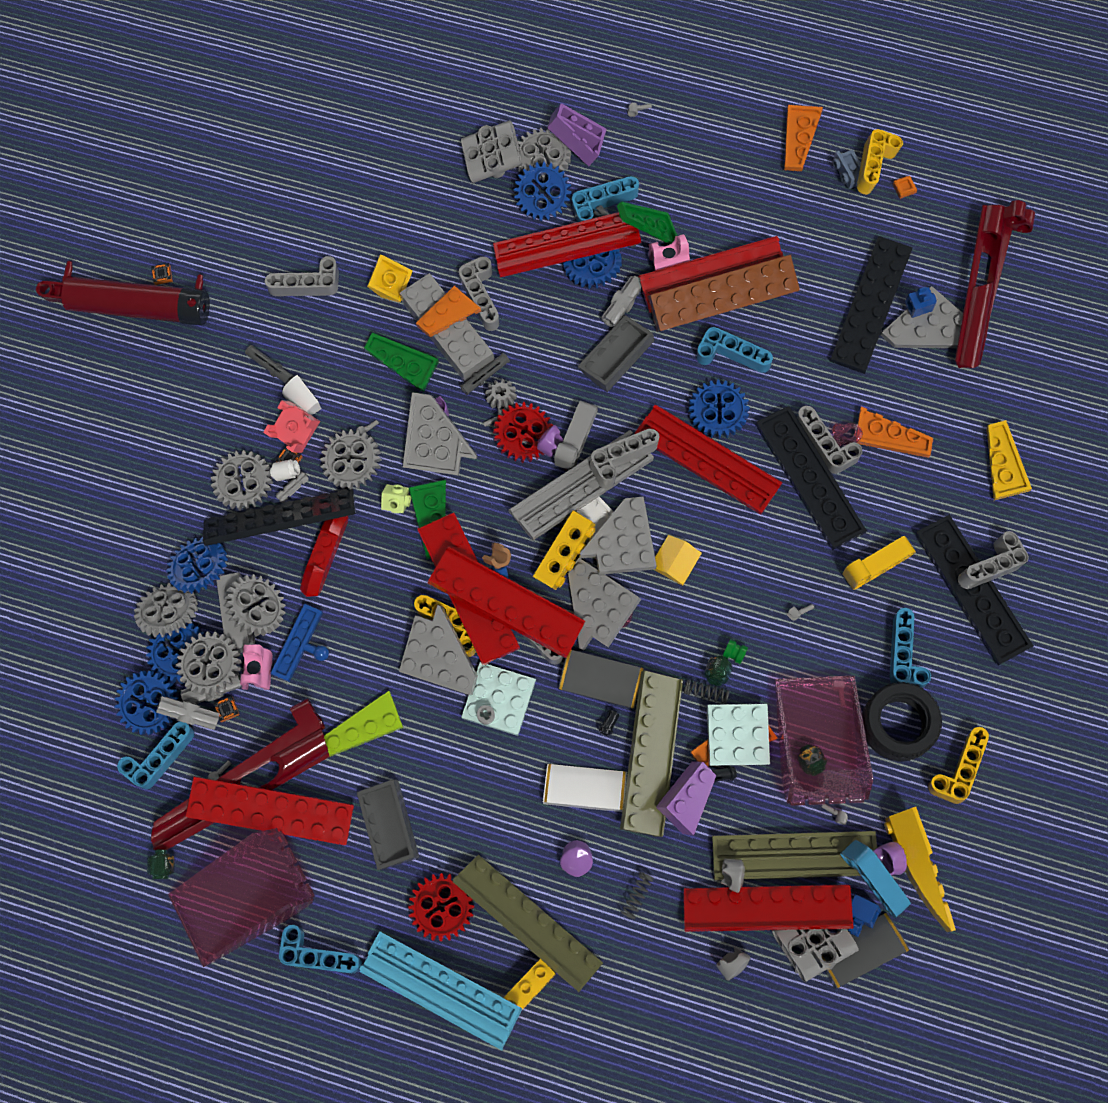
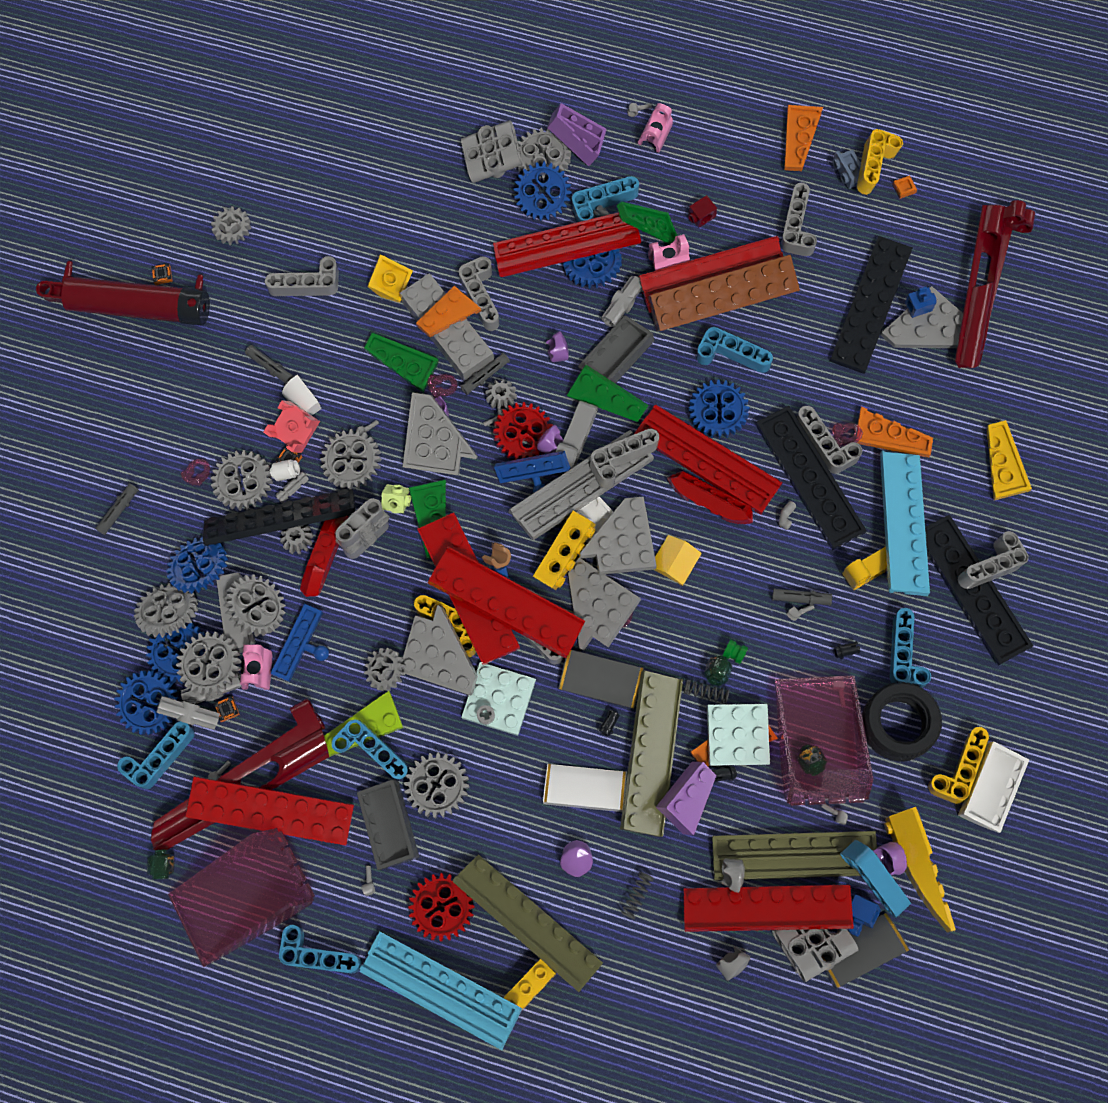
(114, 512): none -> dark grey pin
(197, 481): none -> clear pink piece
(230, 225): none -> light grey gear
(299, 543): none -> light grey gear
(362, 528): none -> light grey connector
(368, 888): none -> light grey hand
(374, 751): none -> dark azure beam
(378, 667): none -> light grey gear
(420, 775): none -> light grey gear
(435, 380): none -> clear pink piece
(532, 468): none -> blue plate
(558, 348): none -> medium lavender hair
(607, 395): none -> green wing
(657, 127): none -> bright pink piece
(702, 211): none -> dark red brick
(715, 500): none -> red brick
(785, 512): none -> light grey arm
(796, 217): none -> light grey beam
(802, 597): none -> dark grey pin
(841, 651): none -> black pin
(904, 524): none -> medium azure plate
(994, 787): none -> white slope

